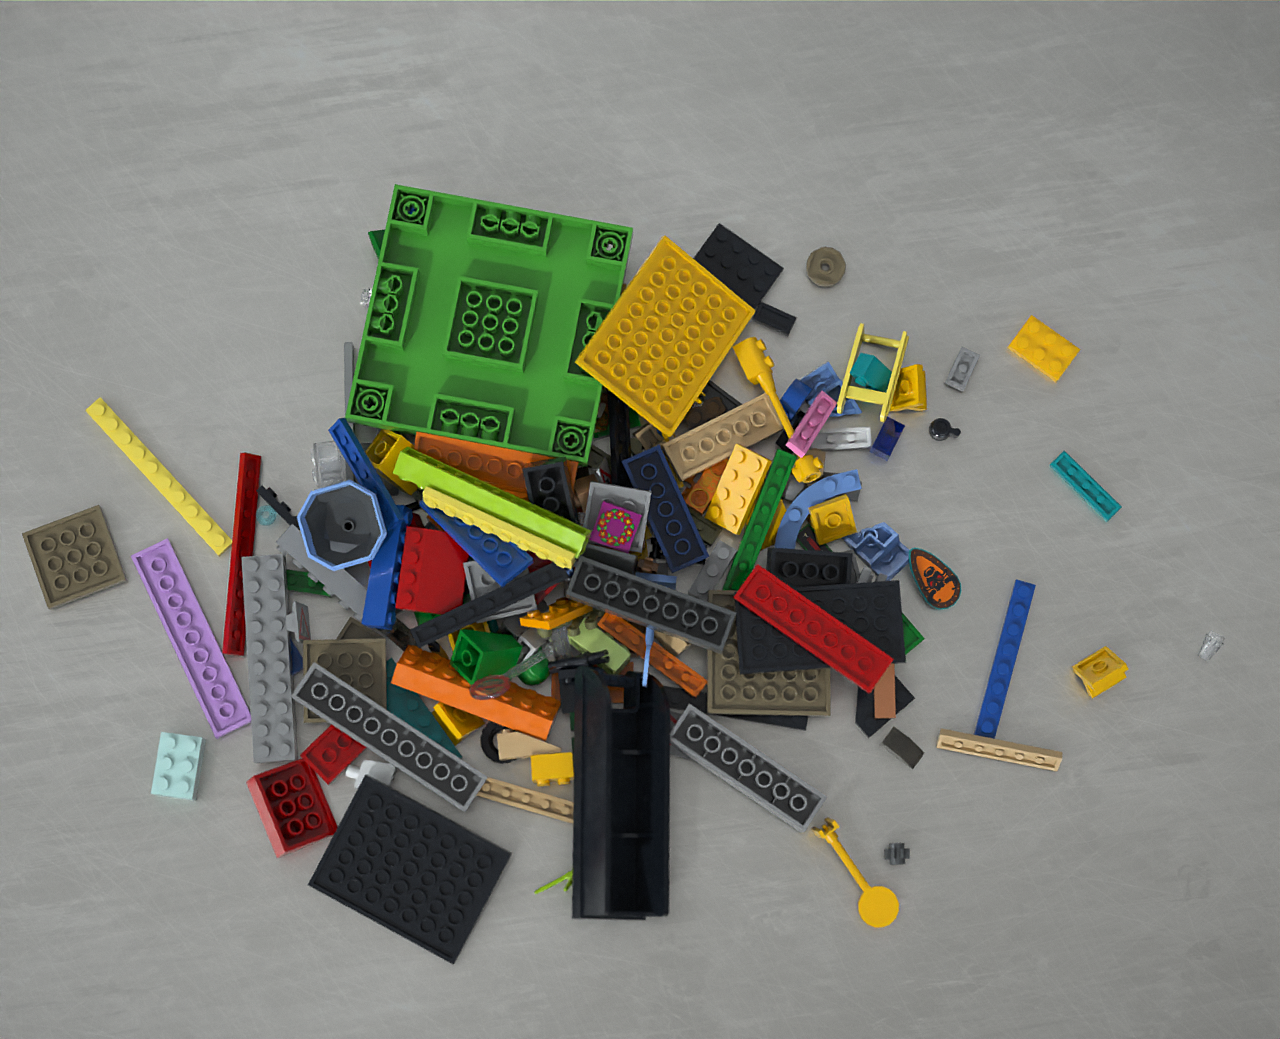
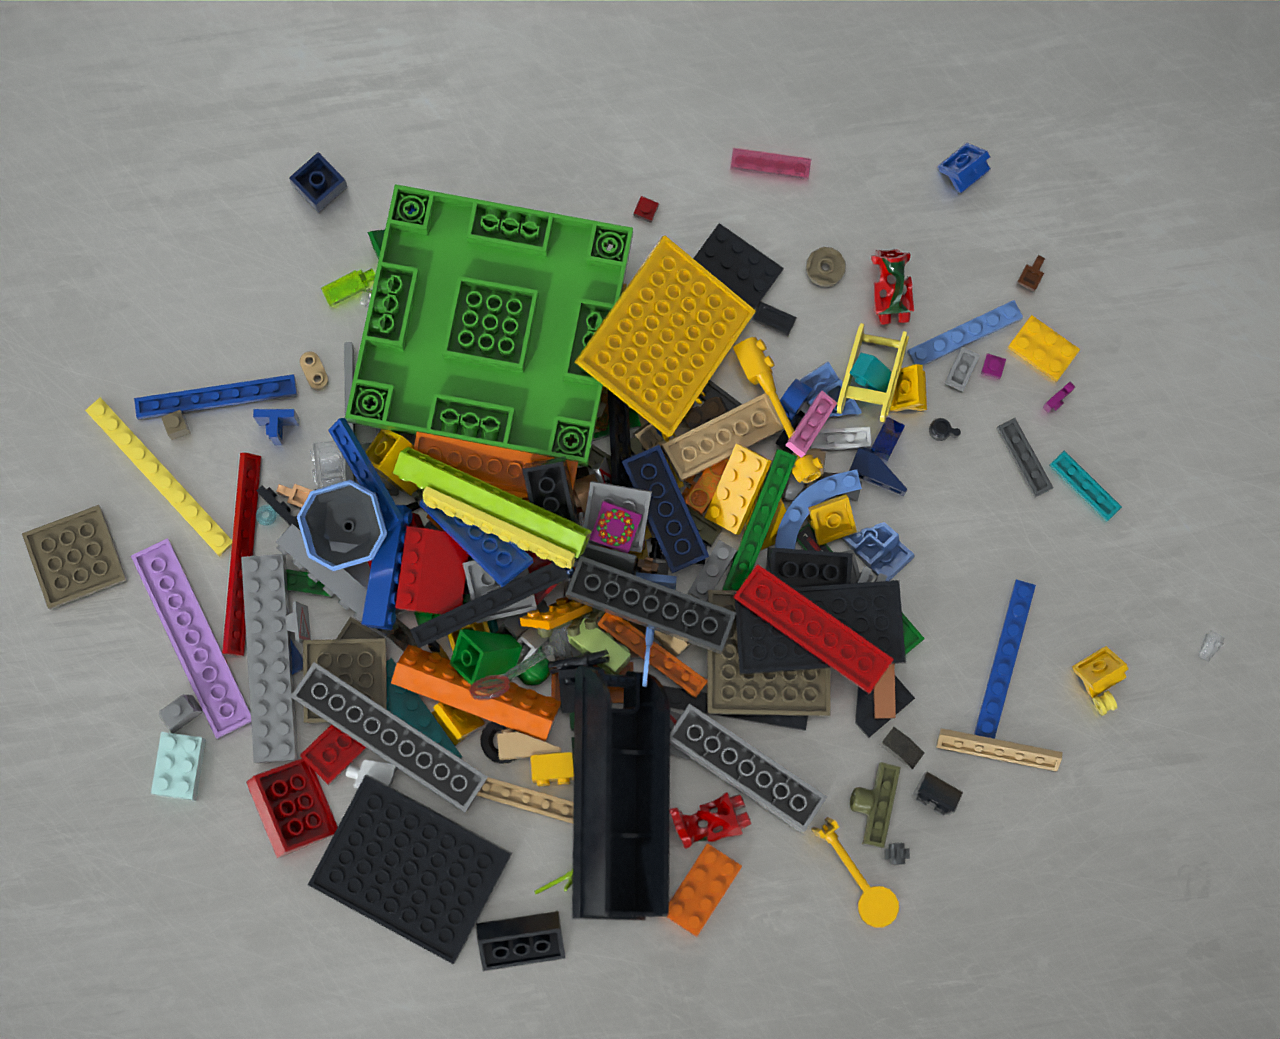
(175, 425): none -> dark tan brick
(180, 712): none -> light grey torso
(216, 396): none -> blue plate
(274, 421): none -> blue bracket
(296, 495): none -> light nougat plate
(313, 370): none -> tan plate
(318, 182): none -> dark blue brick
(347, 286): none -> clear neon green hinge
(520, 941): none -> black slope
(646, 209): none -> red plate
(702, 889): none -> orange brick
(720, 824): none -> red hips
(770, 163): none -> clear pink plate
(875, 471): none -> dark blue slope
(877, 804): none -> olive plate
(892, 263): none -> red hips
(934, 579): shield -> none
(938, 794): none -> black slope
(965, 166): none -> blue bracket
(965, 334): none -> medium blue plate
(993, 366): none -> magenta plate
(1024, 457): none -> dark grey tile
(1031, 275): none -> reddish brown plate
(1056, 401): none -> magenta plate
(1105, 703): none -> light yellow wheel

